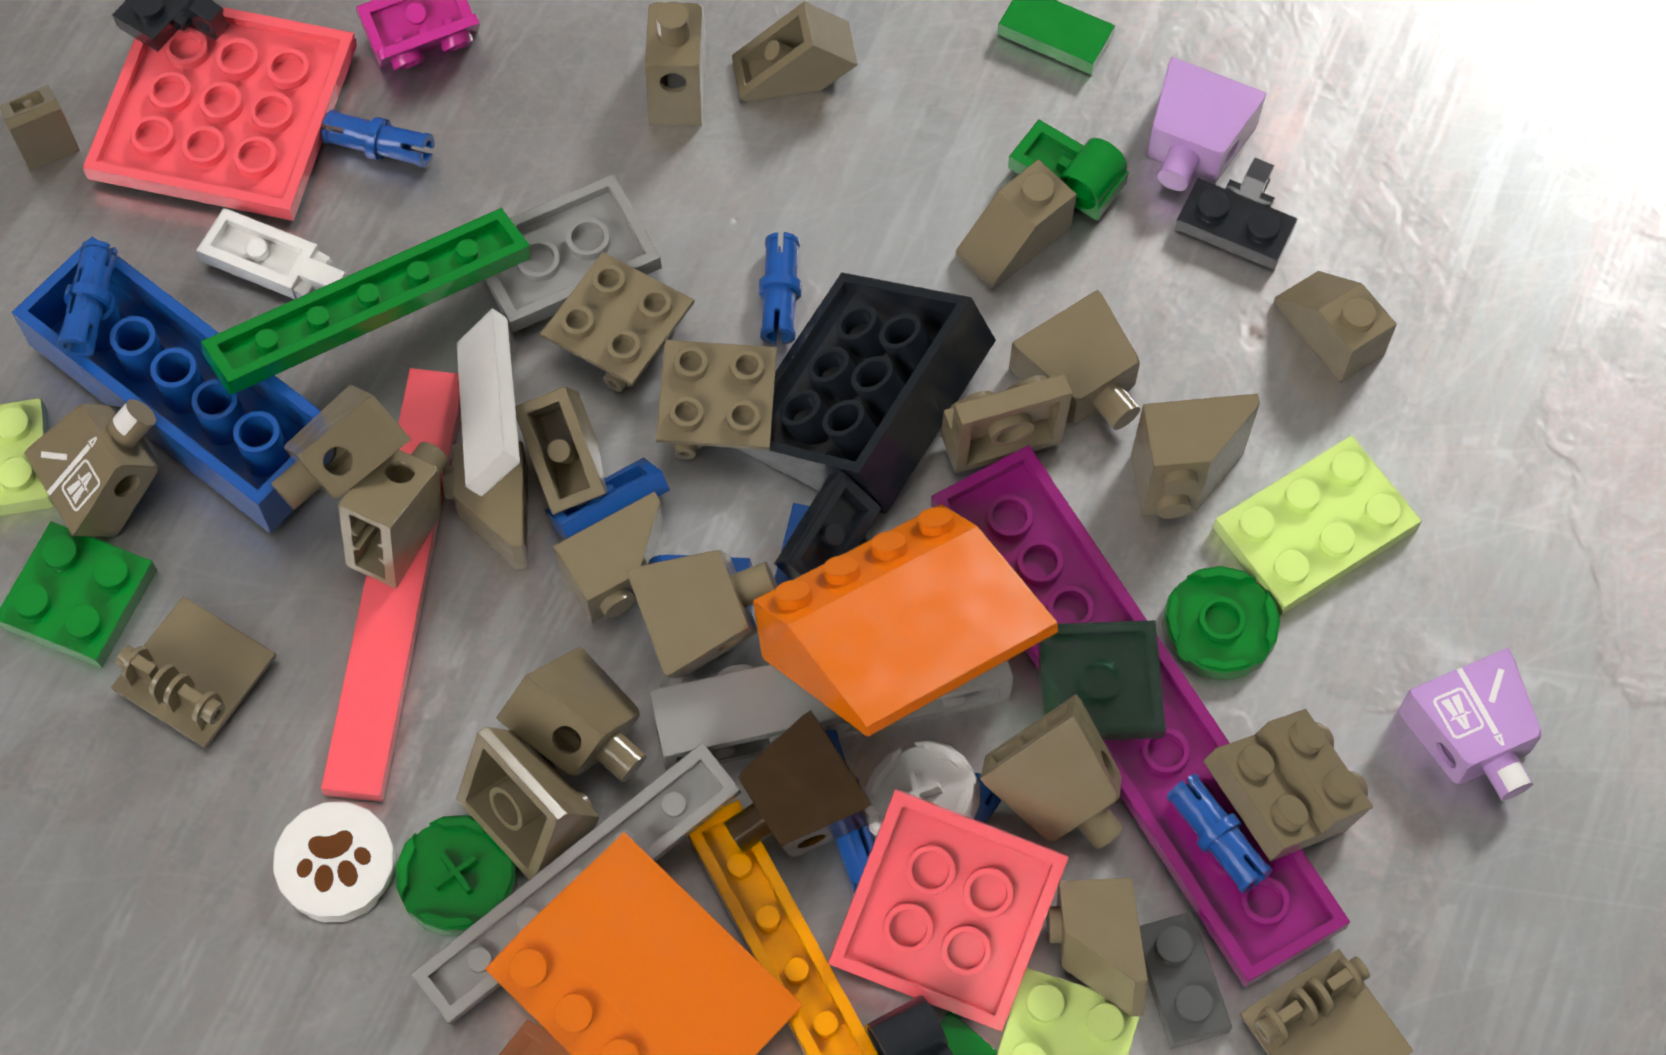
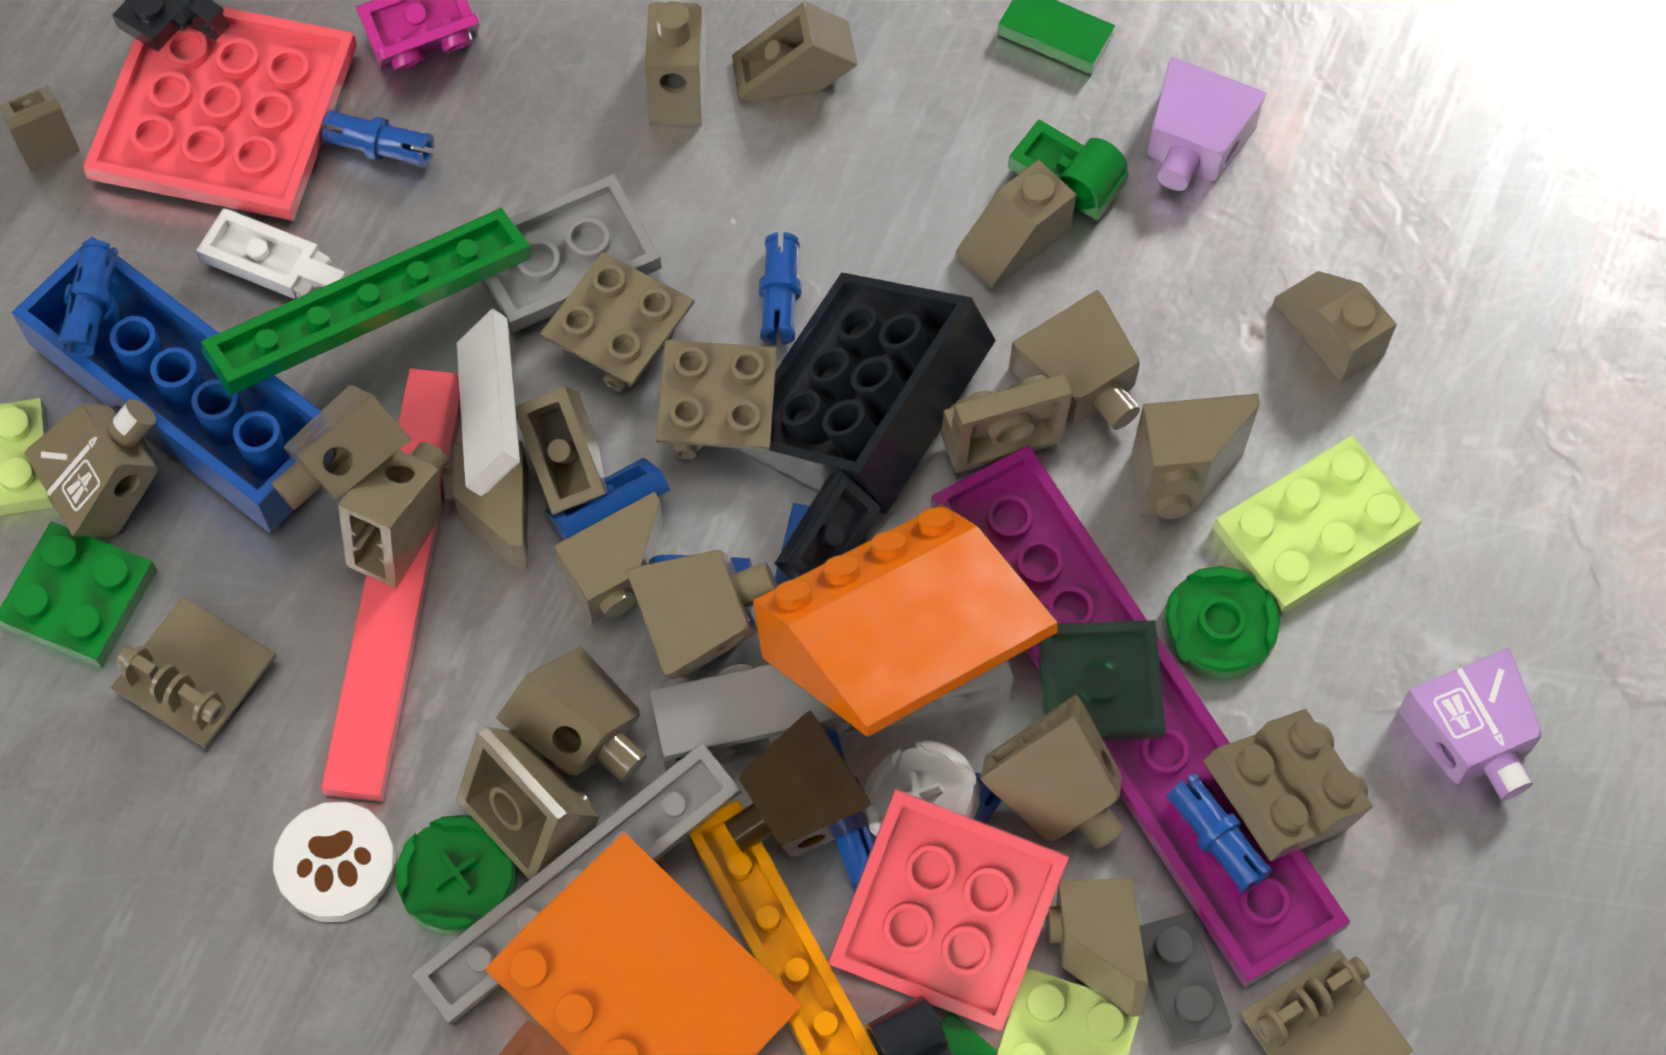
(1239, 217): black hinge -> none

